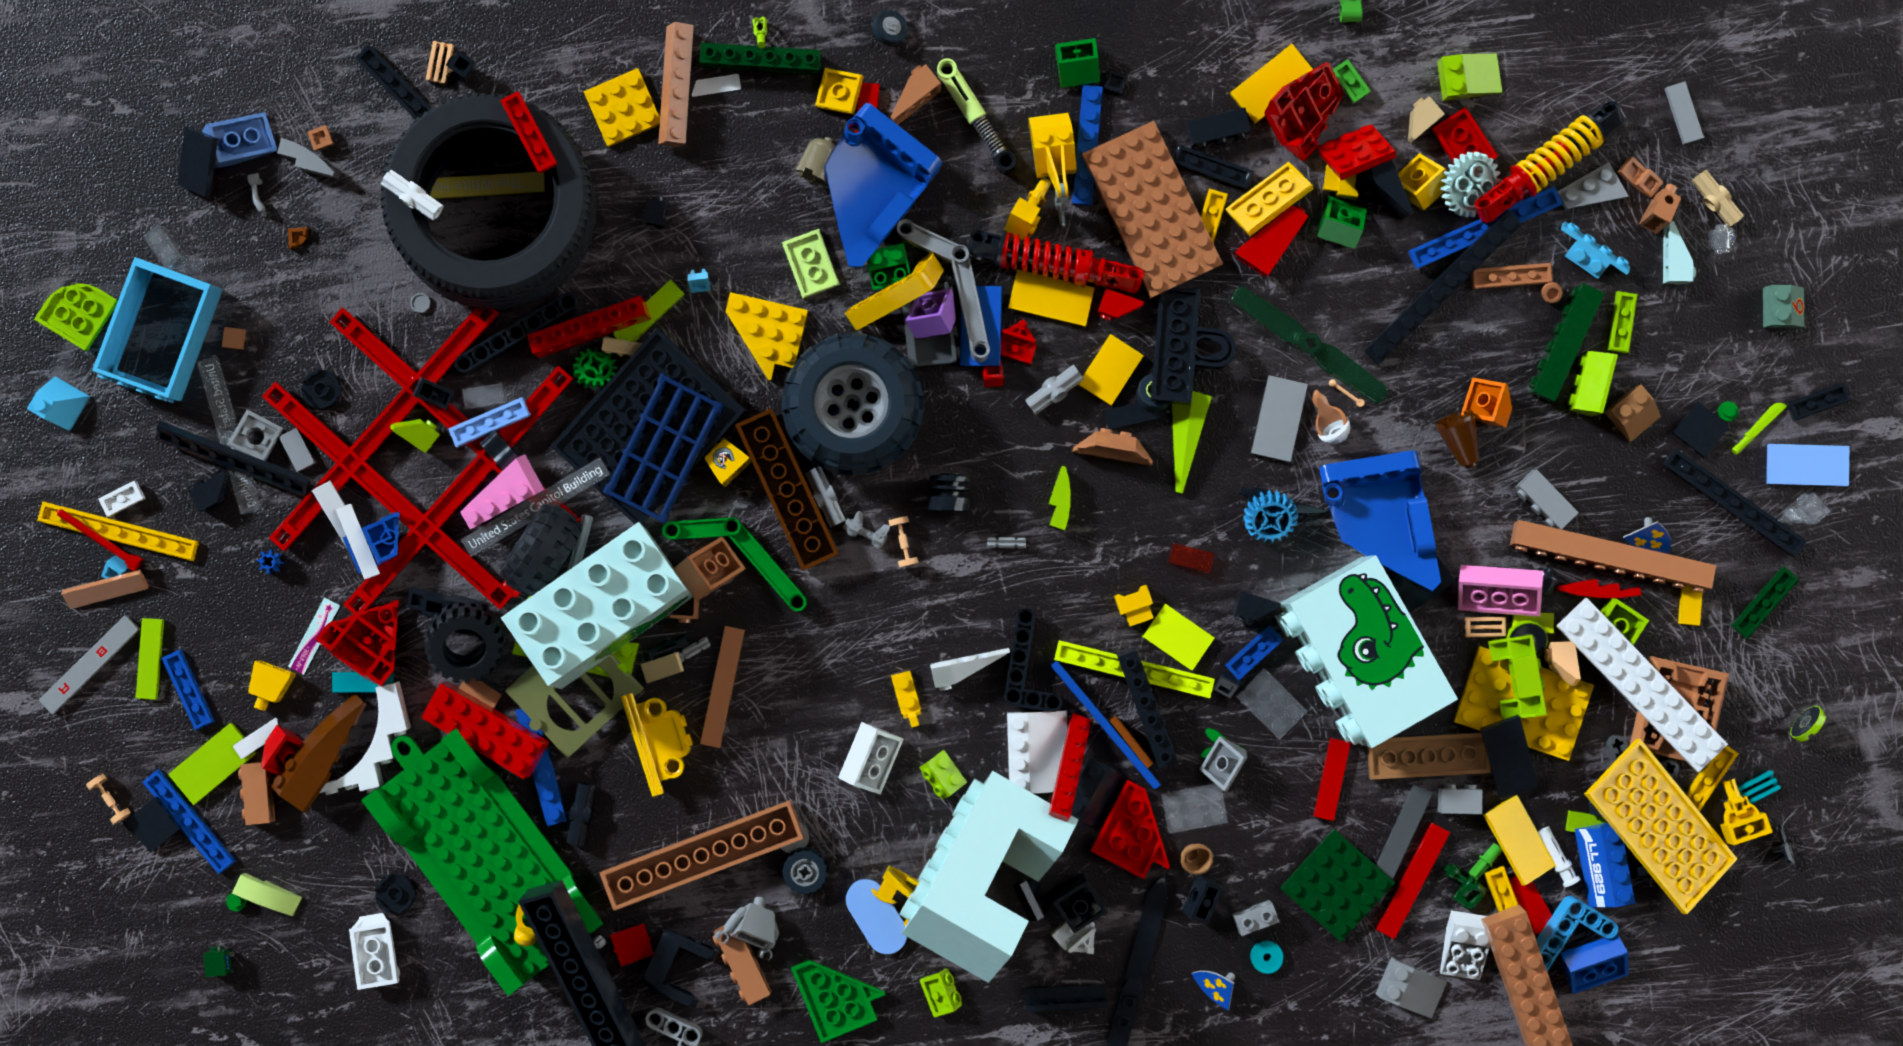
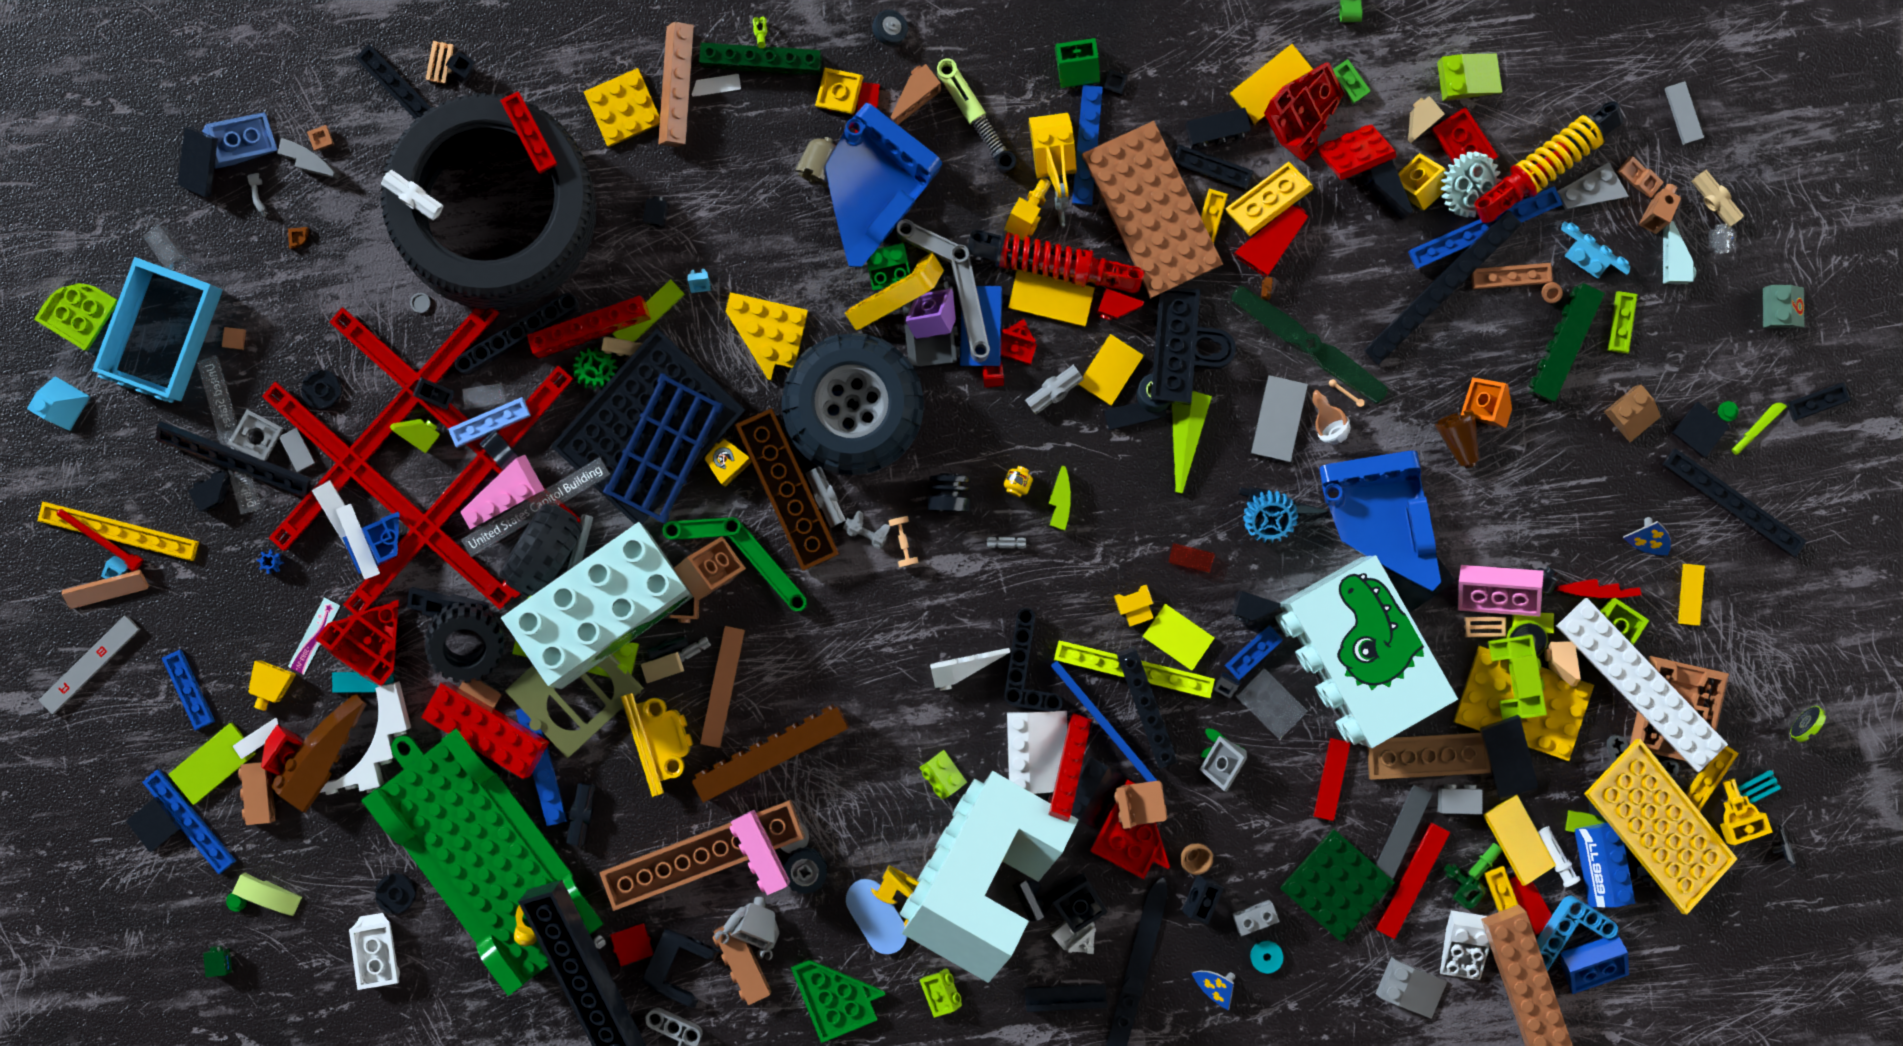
(96, 782): light nougat wheel -> none
(121, 498): white plate -> none
(149, 658): lime tile -> none
(489, 185): tile -> none
(760, 853): none -> bright pink slope
(767, 755): none -> reddish brown brick
(811, 263): yellowish green tile -> none
(870, 758): white slope -> none
(907, 696): yellow hinge -> none
(1018, 481): none -> yellow head
(1114, 446): nougat wedge -> none
(1130, 741): dark orange tile -> none
(1141, 803): none -> nougat bracket
(1194, 808): clear plate -> none
(1266, 288): none -> dark orange tile
(1342, 222): green slope -> none
(1343, 188): yellow piece -> none
(1546, 500): light grey brick -> none
(1592, 383): lime slope -> none
(1612, 555): nougat brick -> none
(1764, 602): dark green tile -> none
(1806, 512): clear slope -> none
(1807, 465): light blue tile -> none

